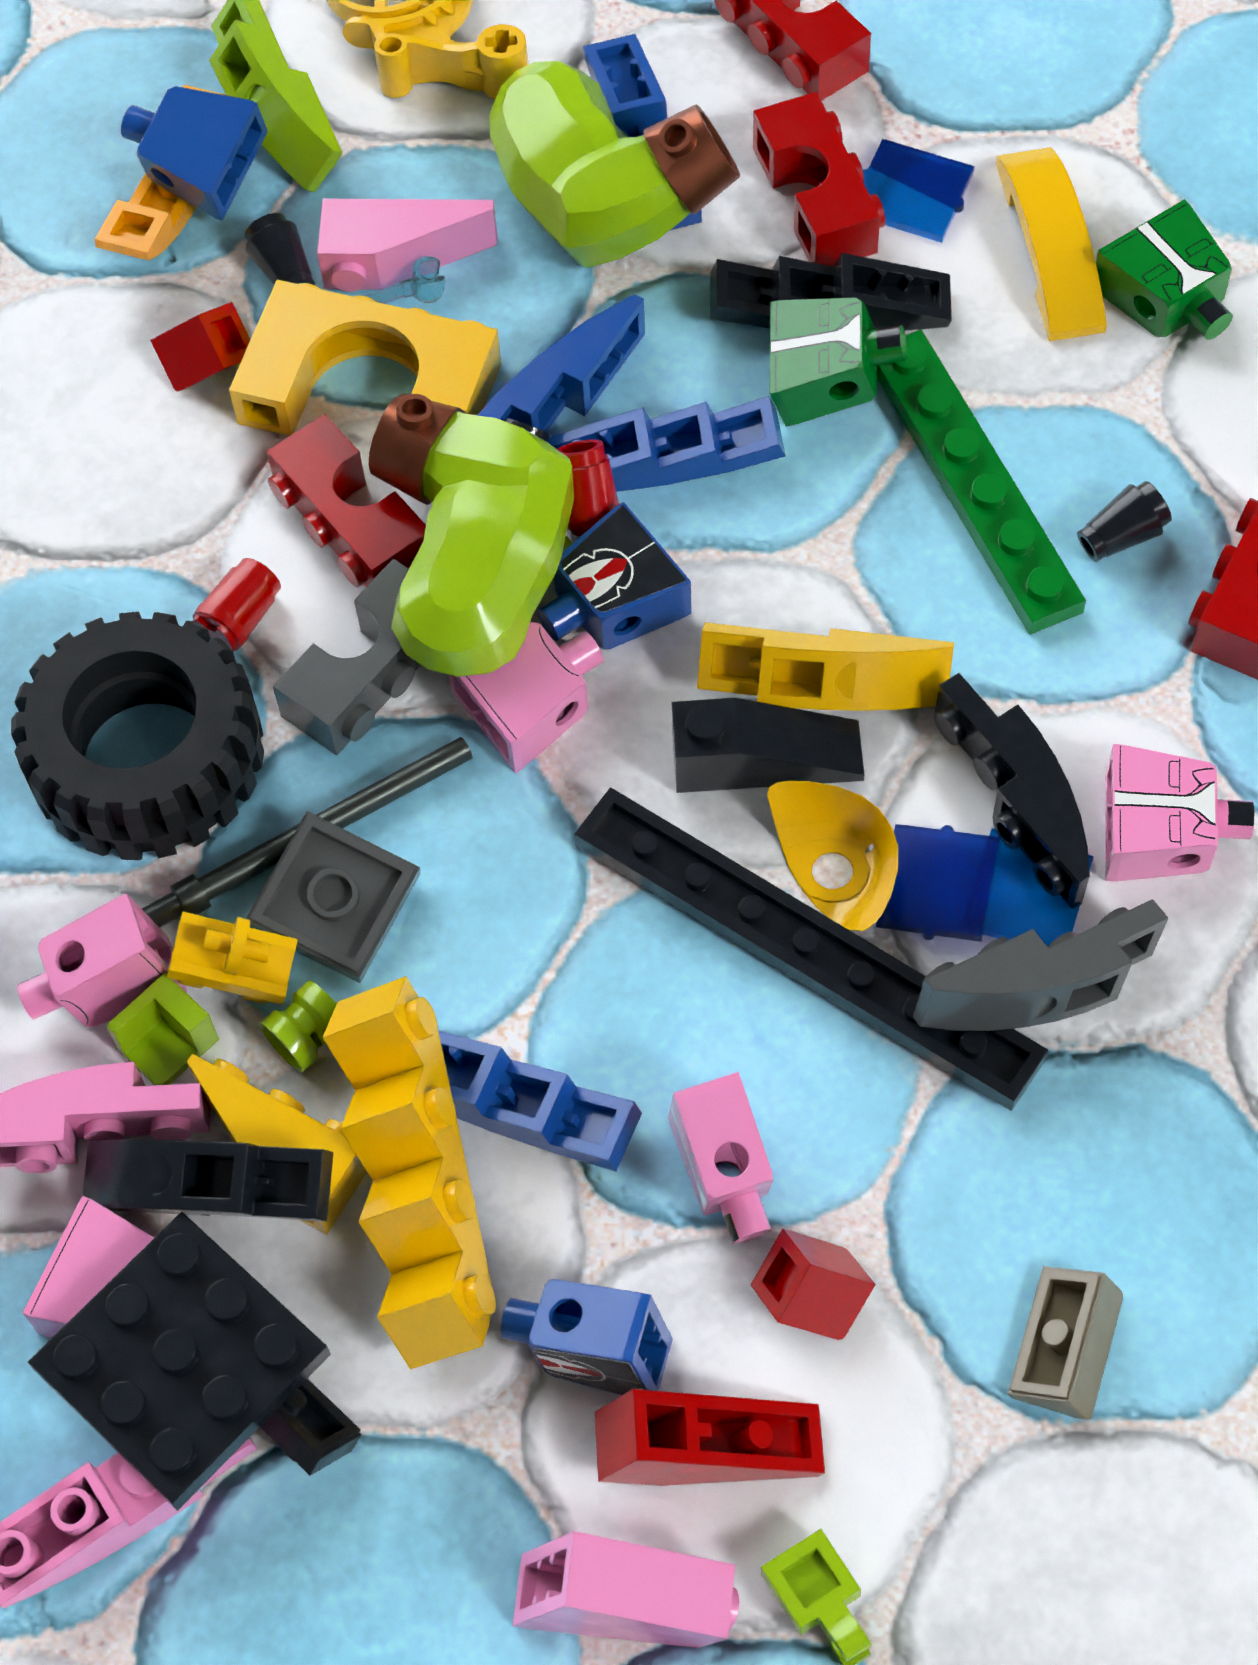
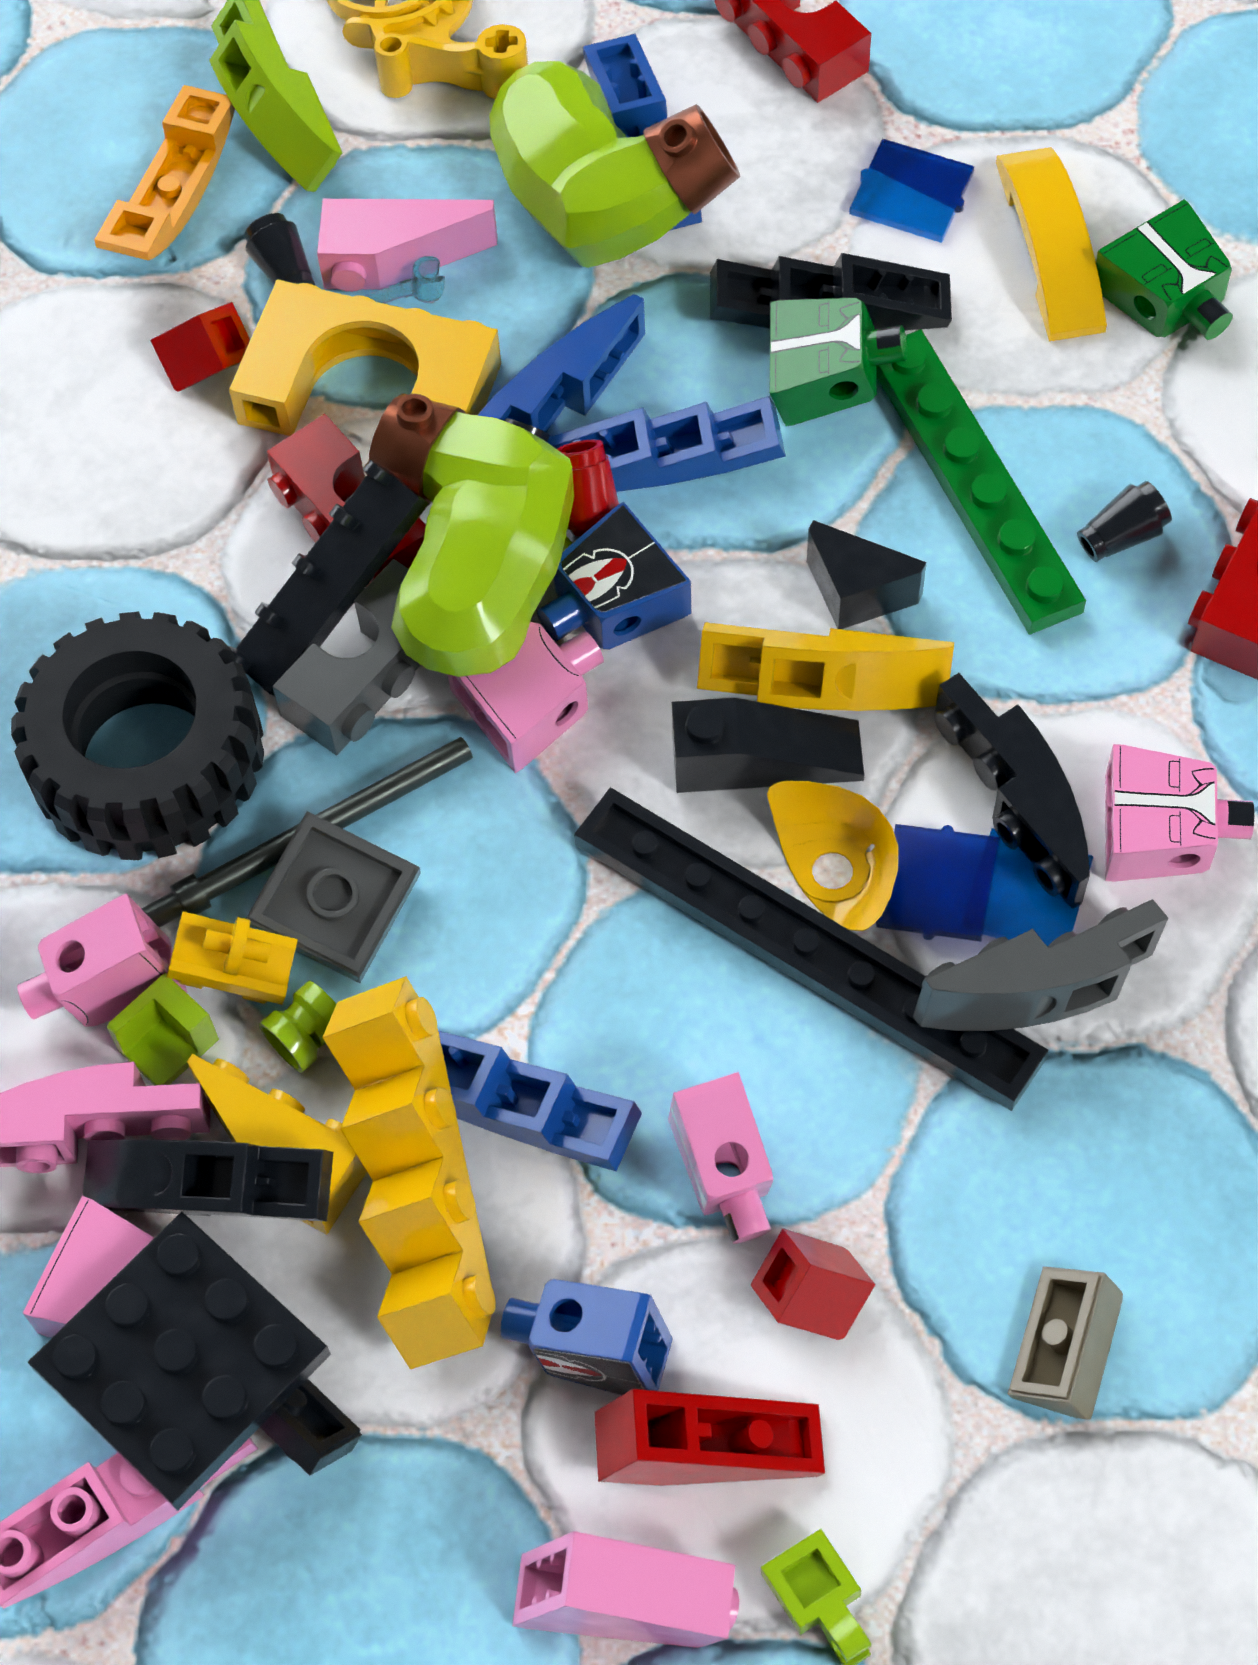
(197, 145): blue torso -> none
(238, 602): red piece -> none
(330, 575): none -> black hinge
(804, 145): red arch -> none
(860, 576): none -> black slope

